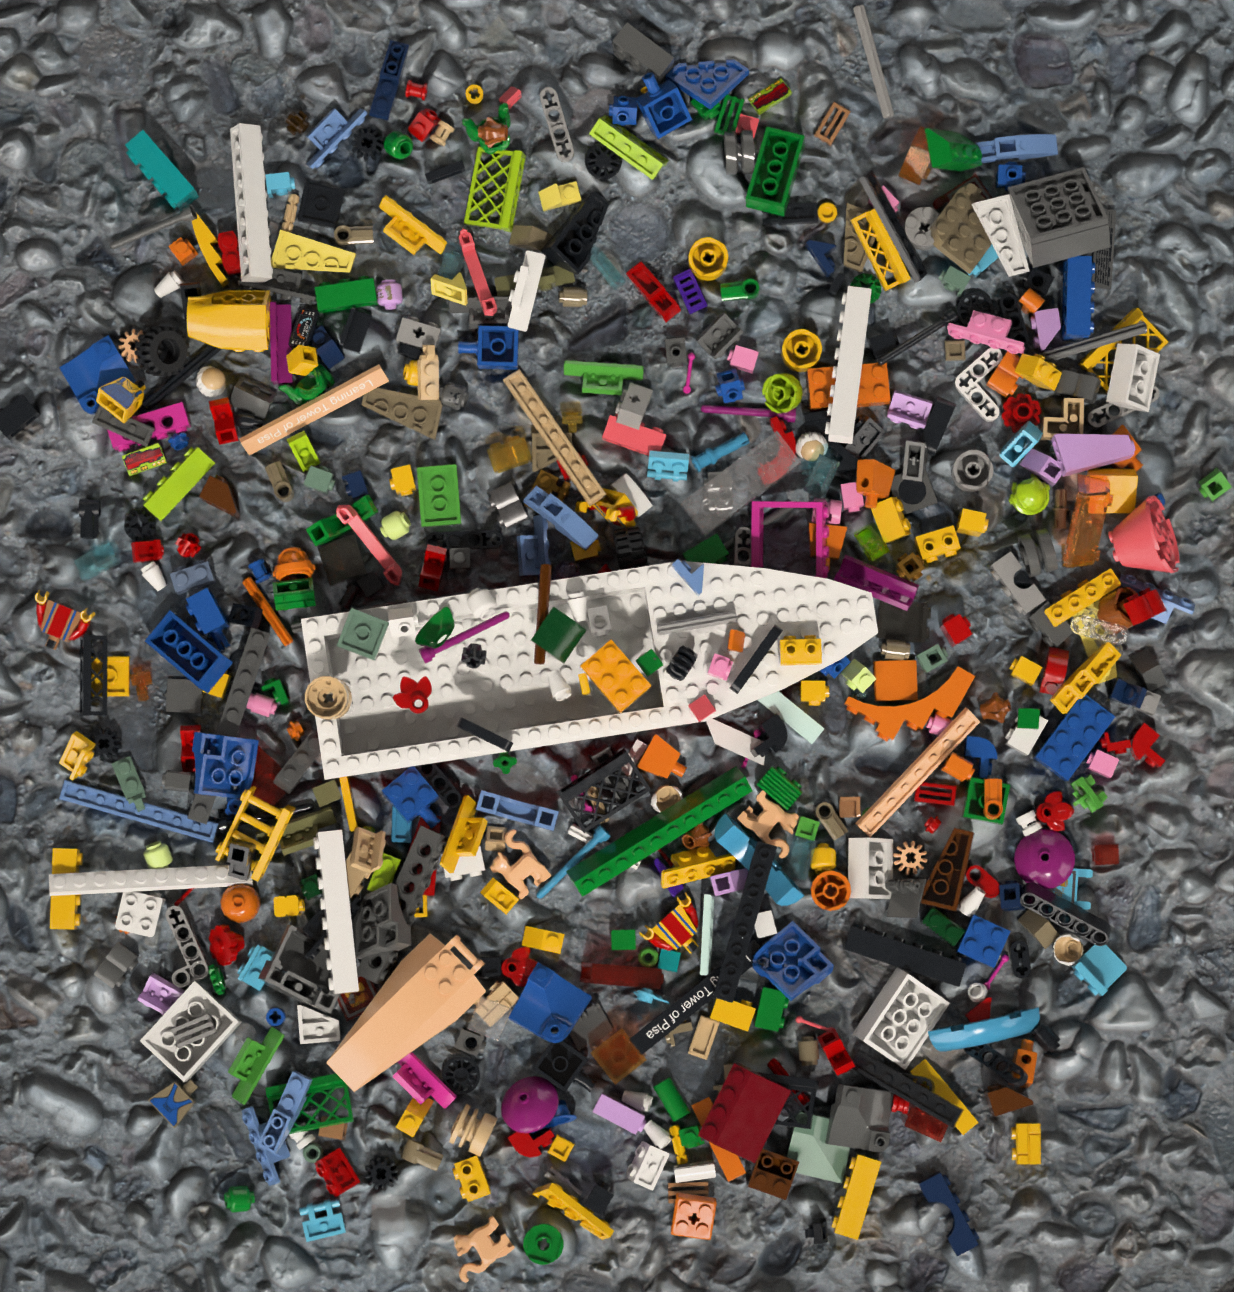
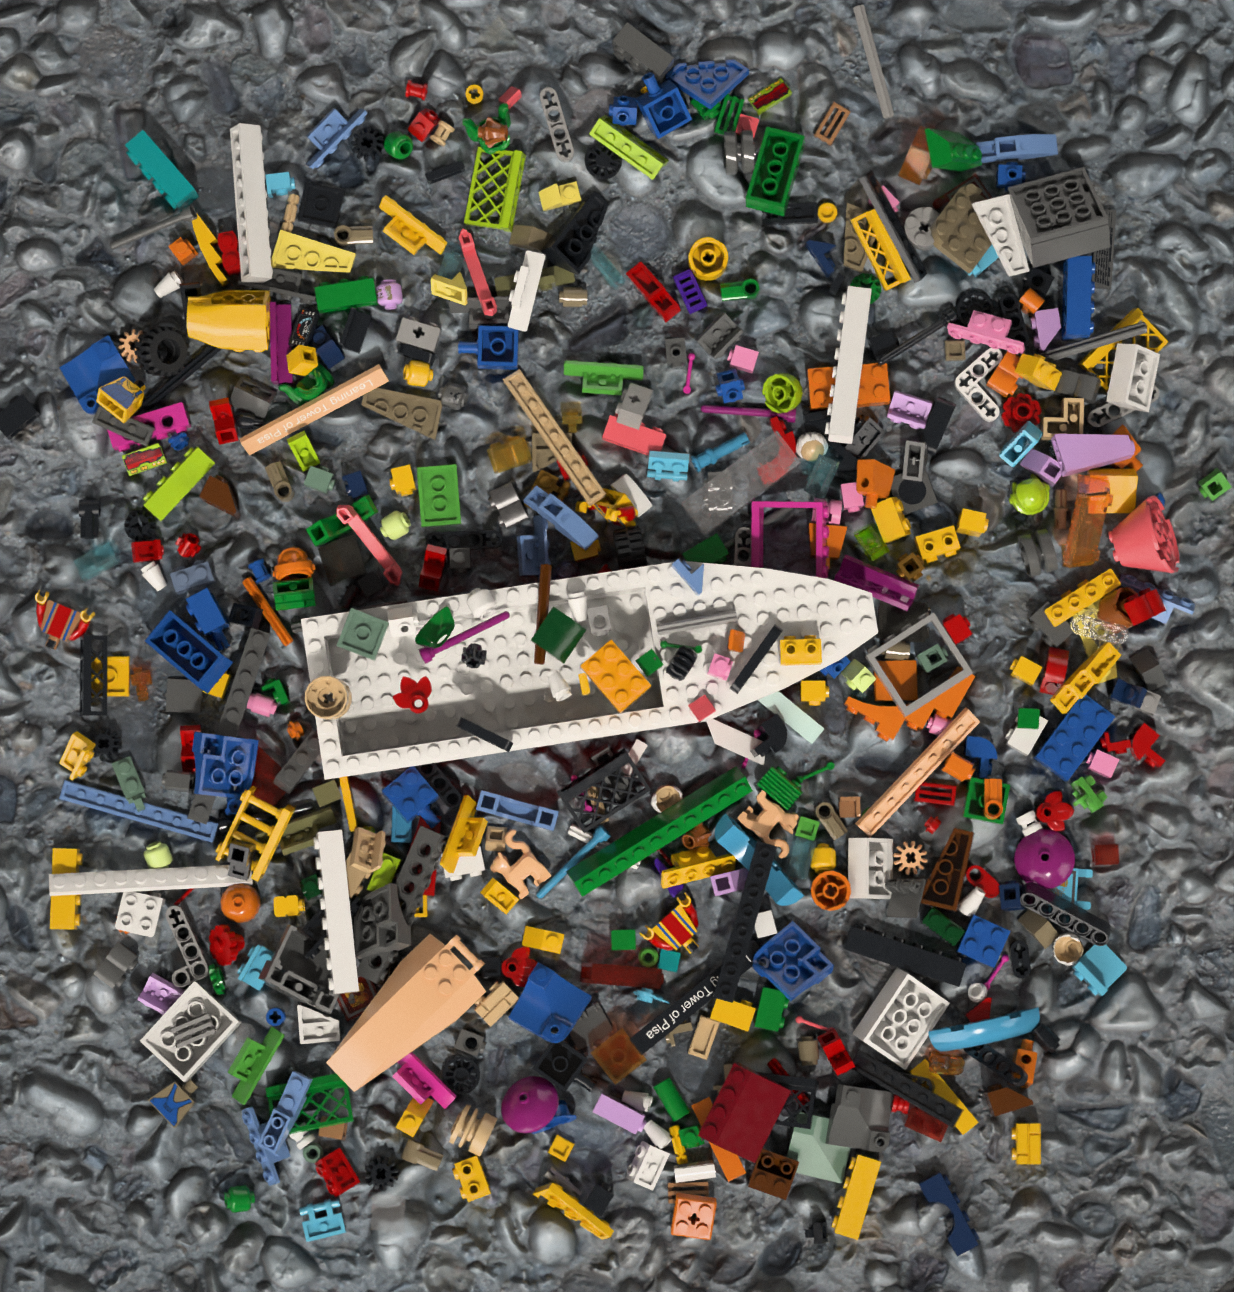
(211, 381): hair -> none
(297, 122): dark brown gear -> none
(389, 80): dark blue slope -> none
(428, 374): tan hinge -> none
(485, 1246): light nougat animal -> none
(489, 1018): clear piece -> none
(505, 767): green plate -> none
(529, 1147): red brick -> none
(549, 1253): green plate -> none
(661, 759): orange torso -> none
(697, 649): none -> green hinge
(707, 933): light aqua tile -> none
(806, 340): yellow brick -> none
(829, 766): none -> green hinge
(906, 631): none -> light grey window
(945, 1063): none -> clear orange plate
(954, 280): sand green brick -> none
(962, 476): light grey brick -> none
(995, 708): dark orange rock -> none
(1024, 599): light grey arch -> none

